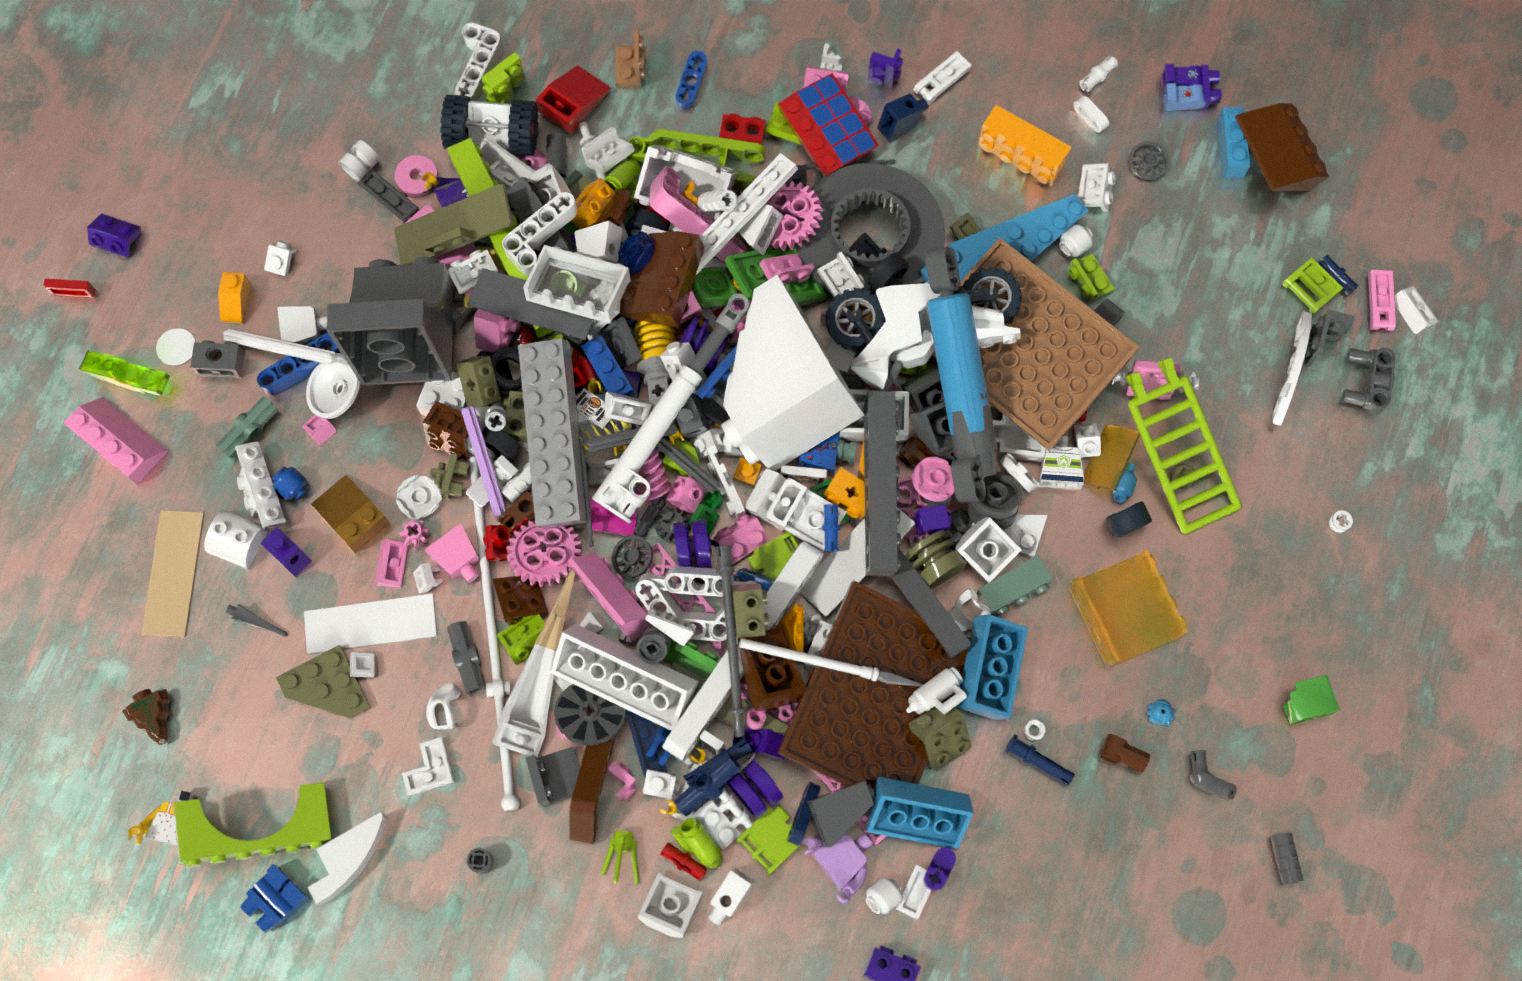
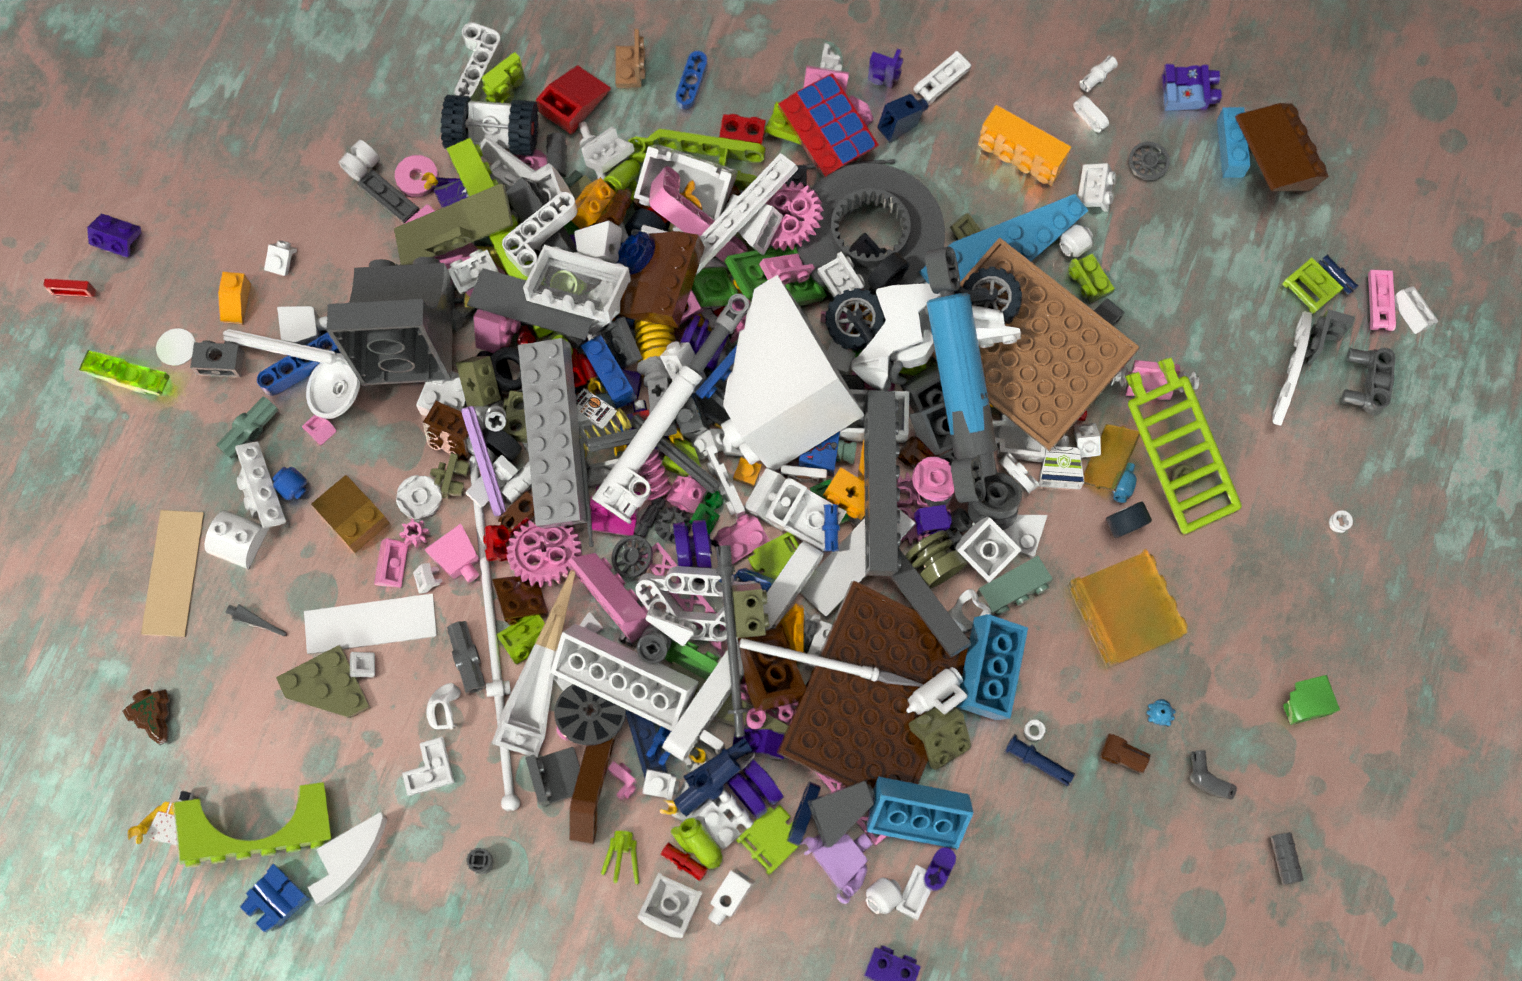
(116, 438): bright pink slope -> none
(284, 550): dark purple torso -> none
(626, 408): white slope -> none
(717, 201): white axle -> none

